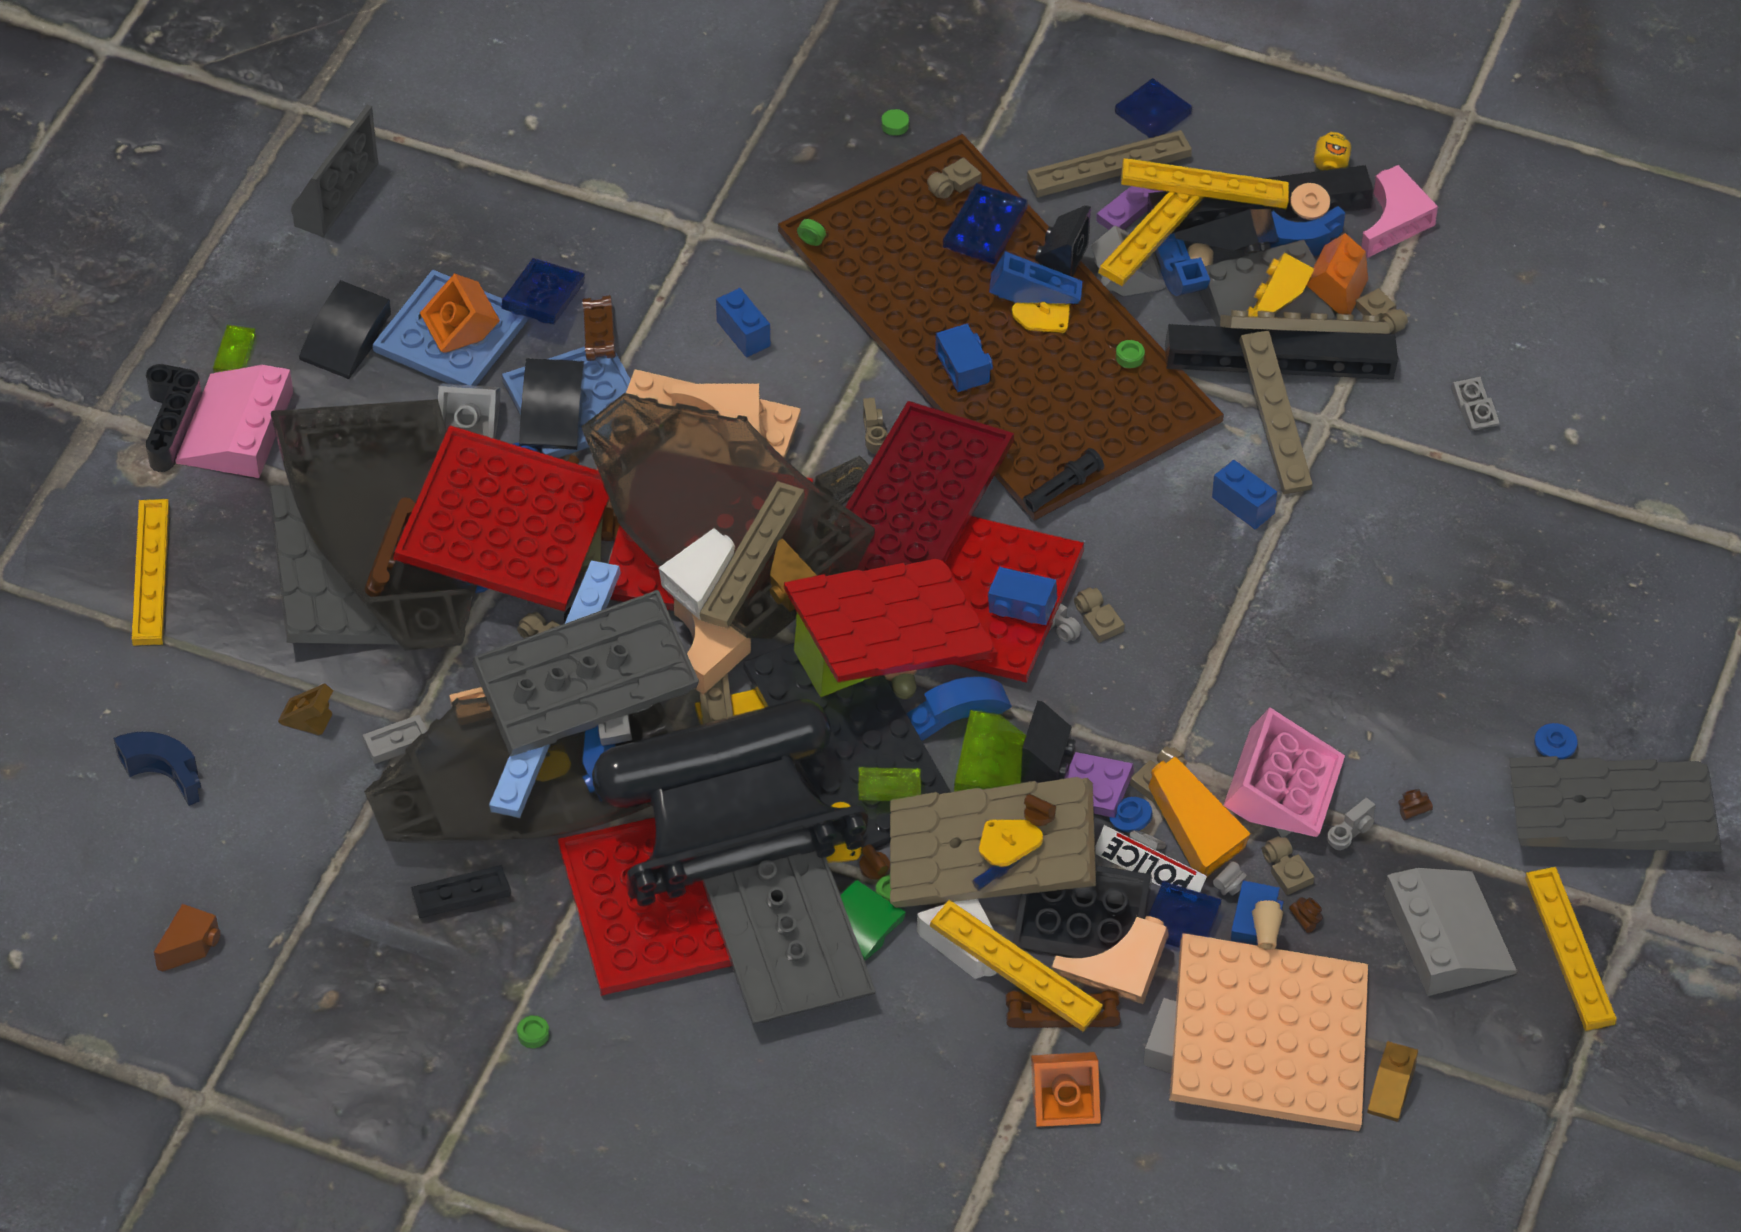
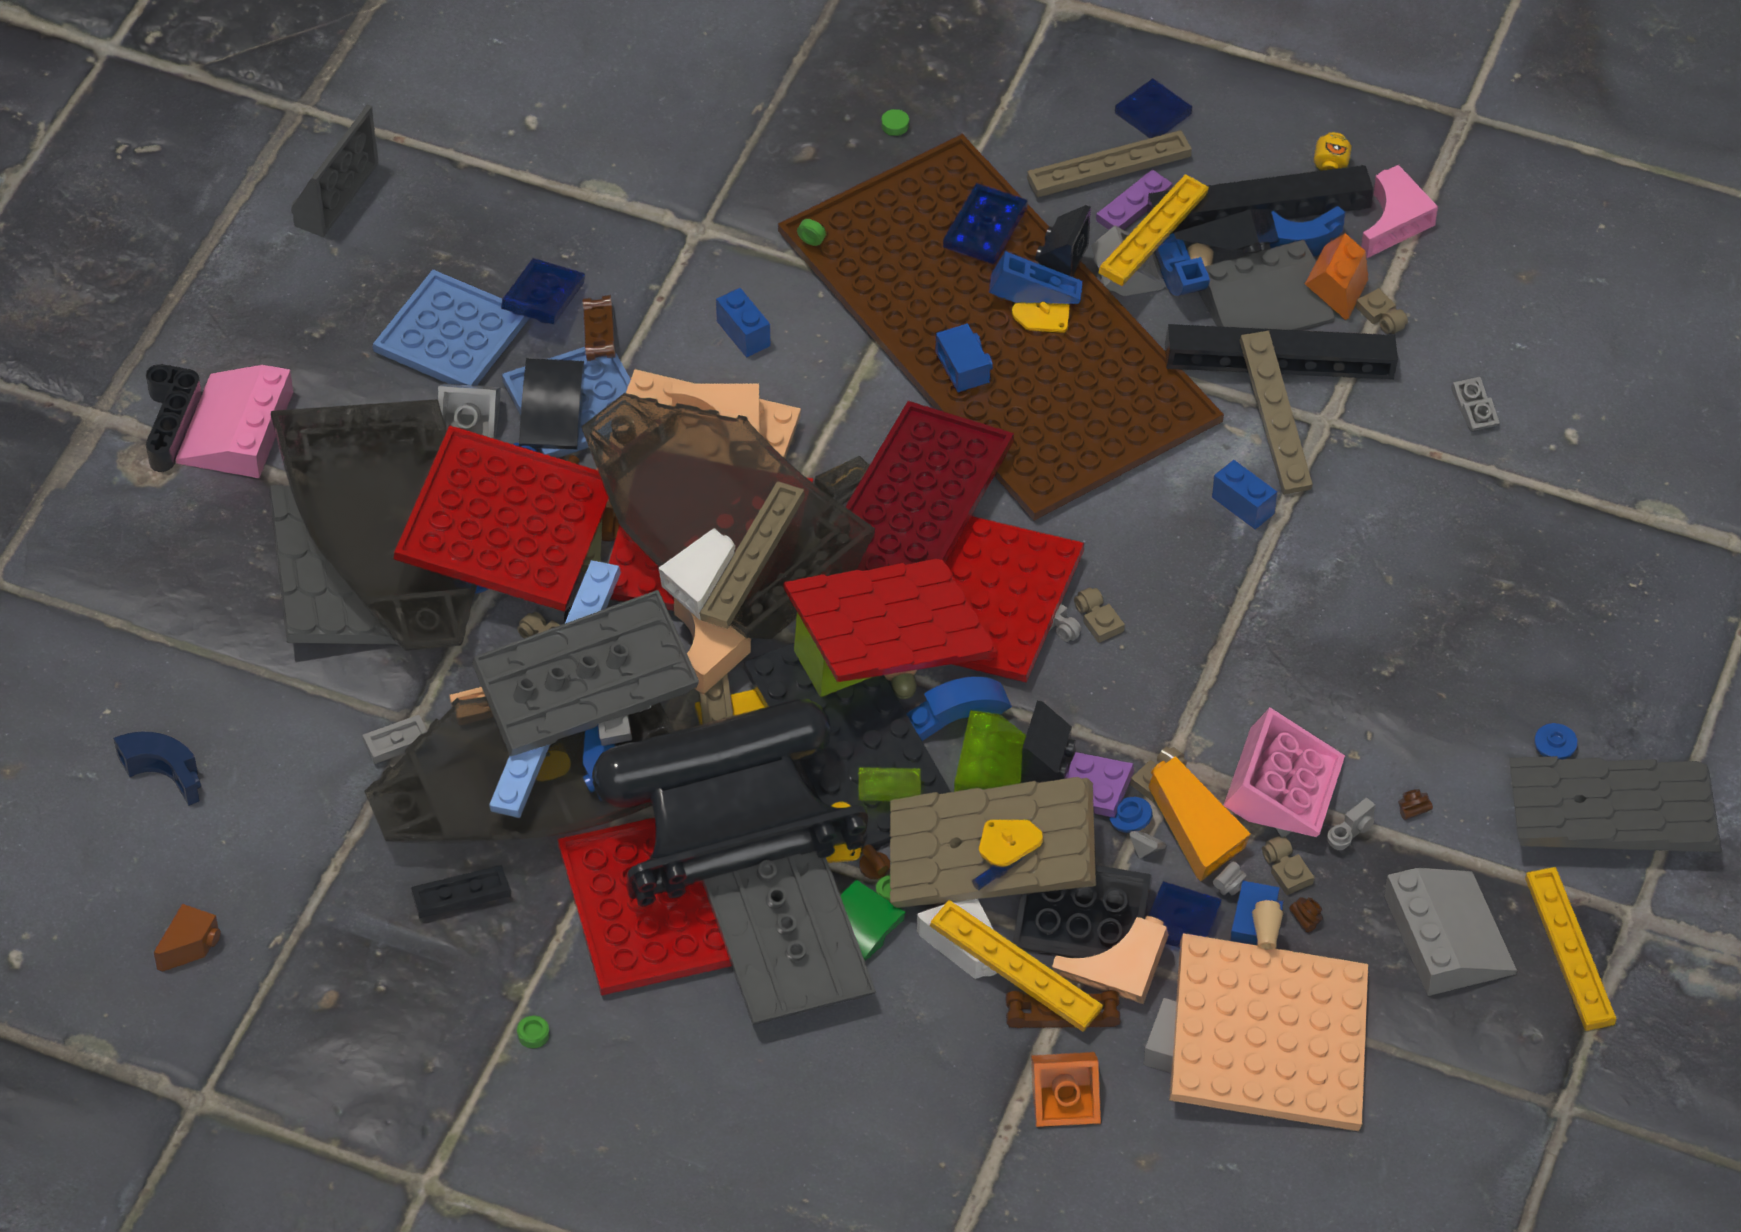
(150, 572): yellow tile -> none
(234, 348): clear neon green plate -> none
(308, 710): pearl gold slope -> none
(345, 329): black slope -> none
(384, 559): reddish brown plate -> none
(459, 314): orange slope -> none
(786, 567): pearl gold slope -> none
(873, 420): dark tan plate -> none
(958, 175): dark tan plate -> none
(1022, 596): blue brick -> none
(1038, 811): reddish brown plate -> none
(1073, 474): black pin -> none
(1130, 354): bright green tile -> none
(1141, 858): sticker -> none
(1204, 183): yellow tile -> none
(1284, 285): yellow slope -> none
(1310, 201): light nougat piece -> none
(1316, 322): dark tan plate -> none
(1393, 1081): pearl gold slope -> none

